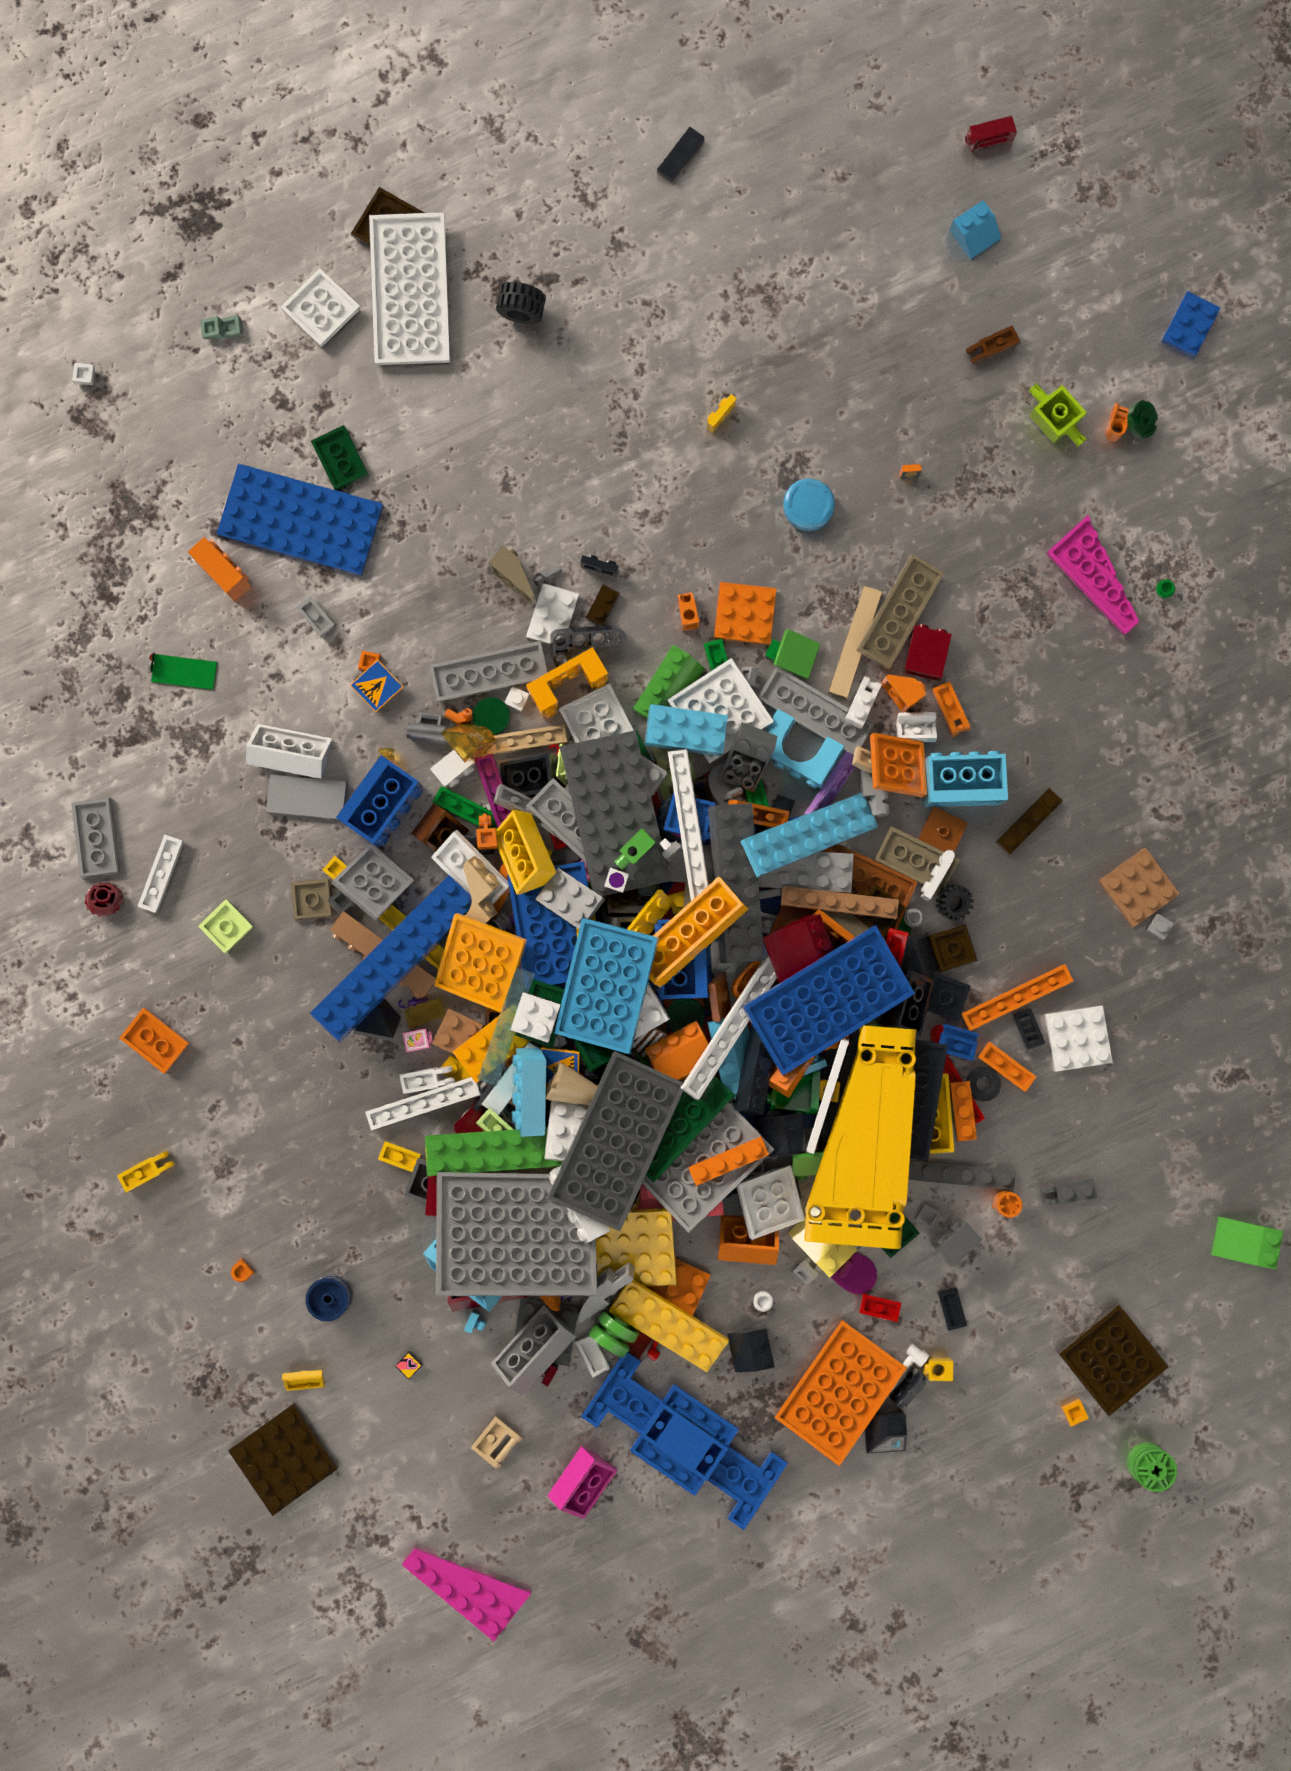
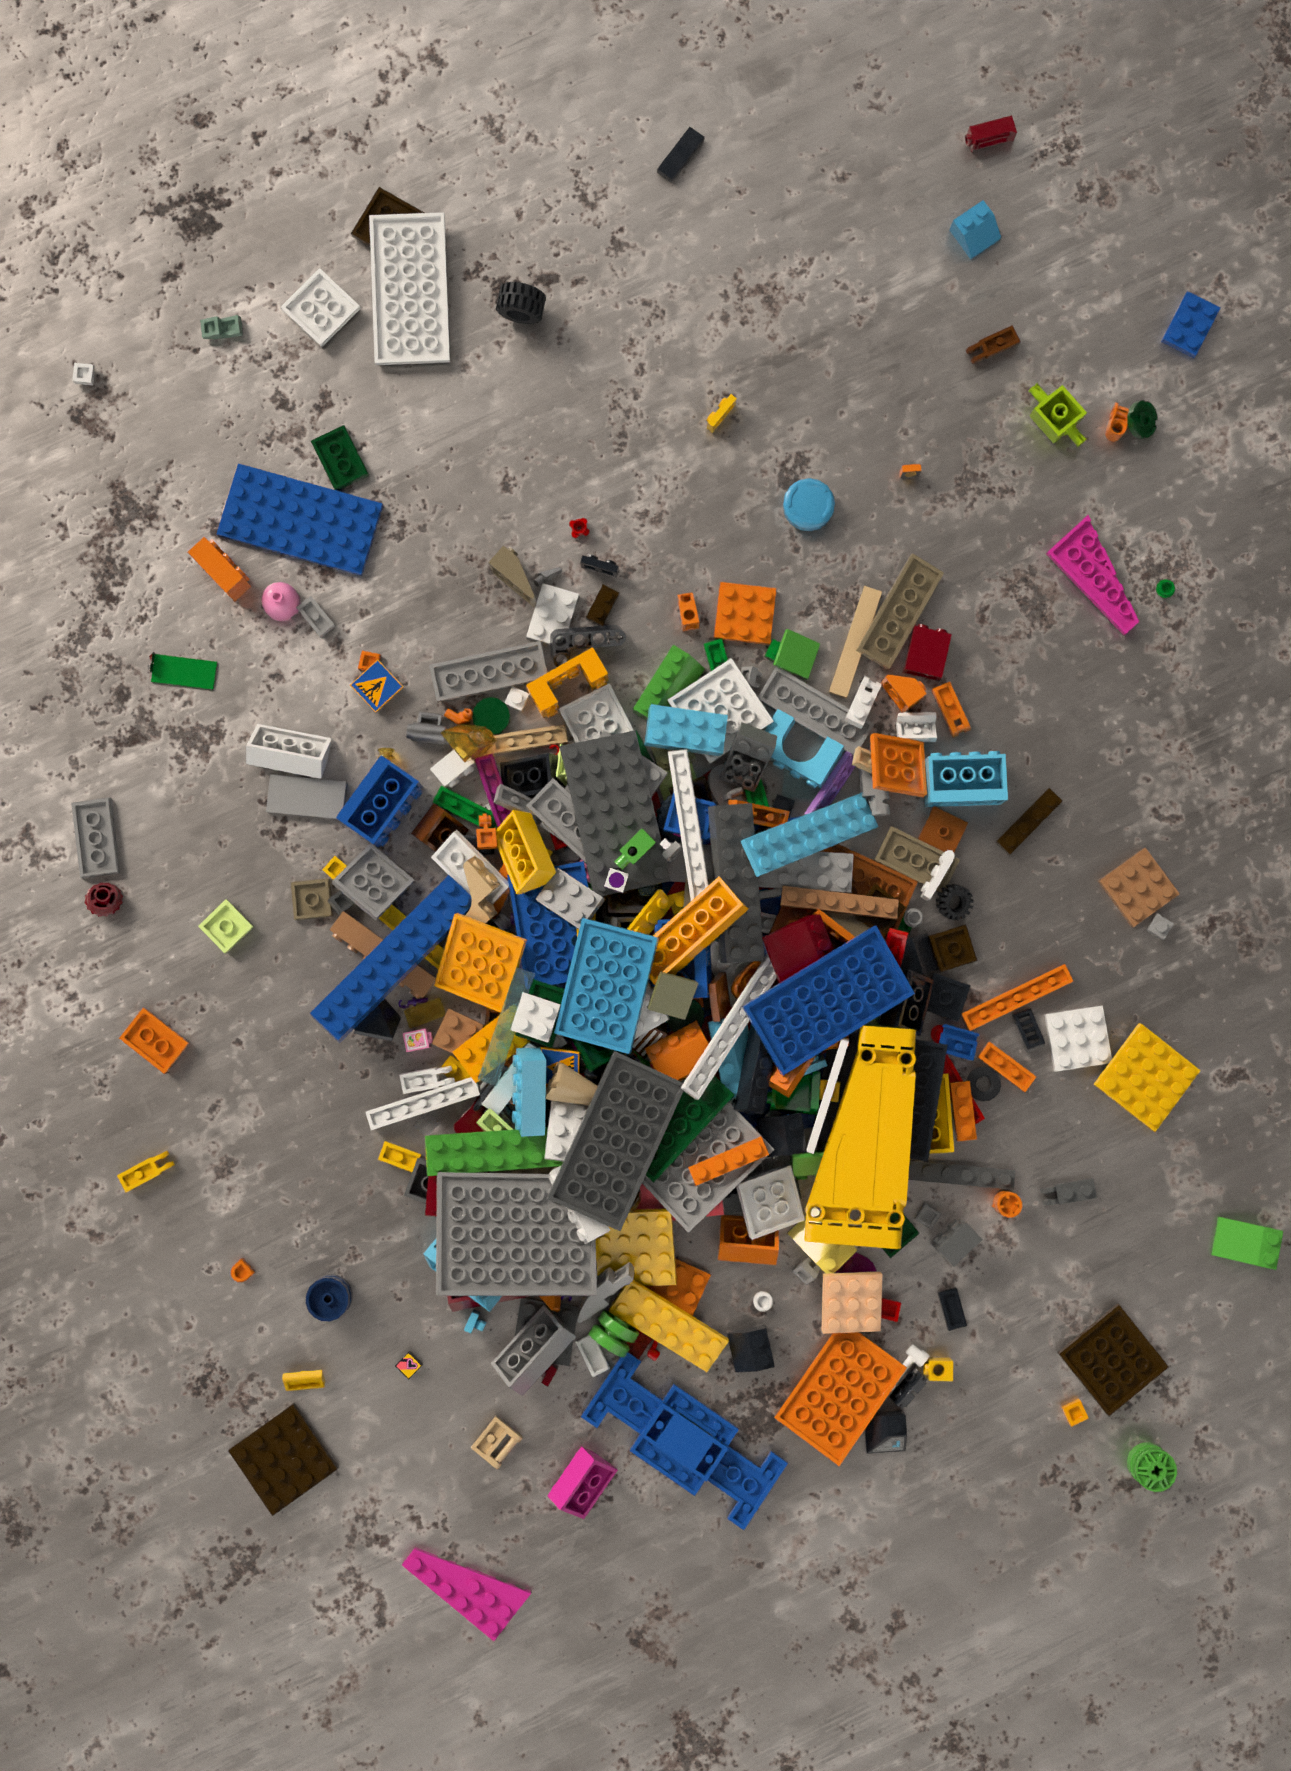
(160, 873): white plate -> none
(280, 601): none -> bright pink cylinder
(574, 524): none -> red plate
(672, 995): none -> olive tile
(851, 1302): none -> light nougat plate
(1147, 1077): none -> yellow plate

